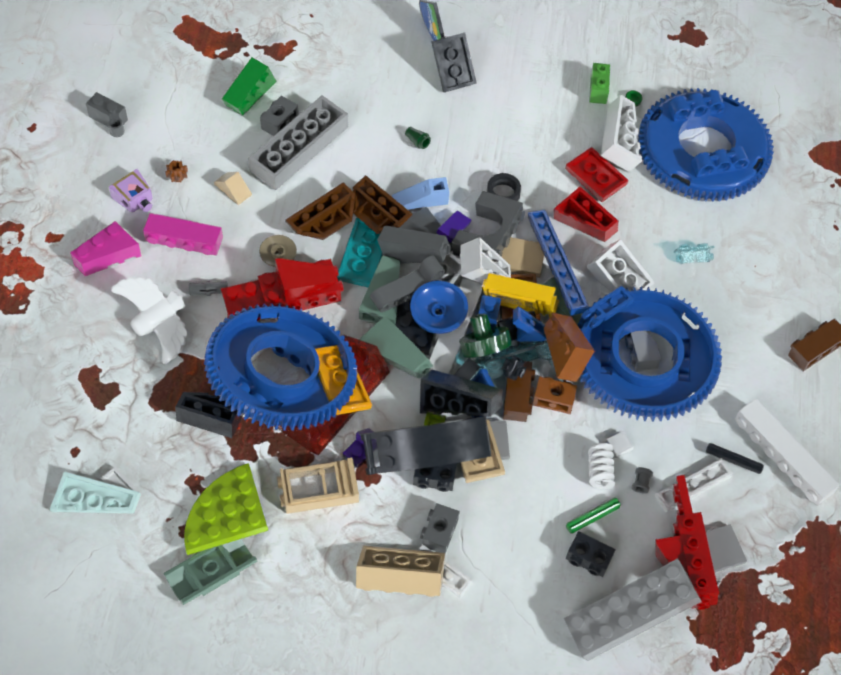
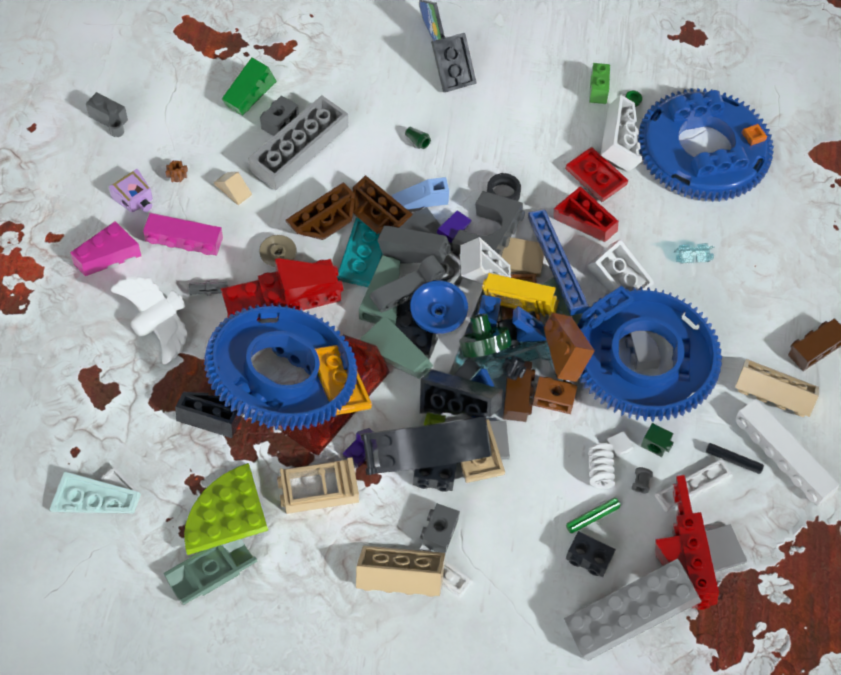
(657, 440): none -> dark green brick
(754, 134): none -> orange tile
(777, 388): none -> tan slope

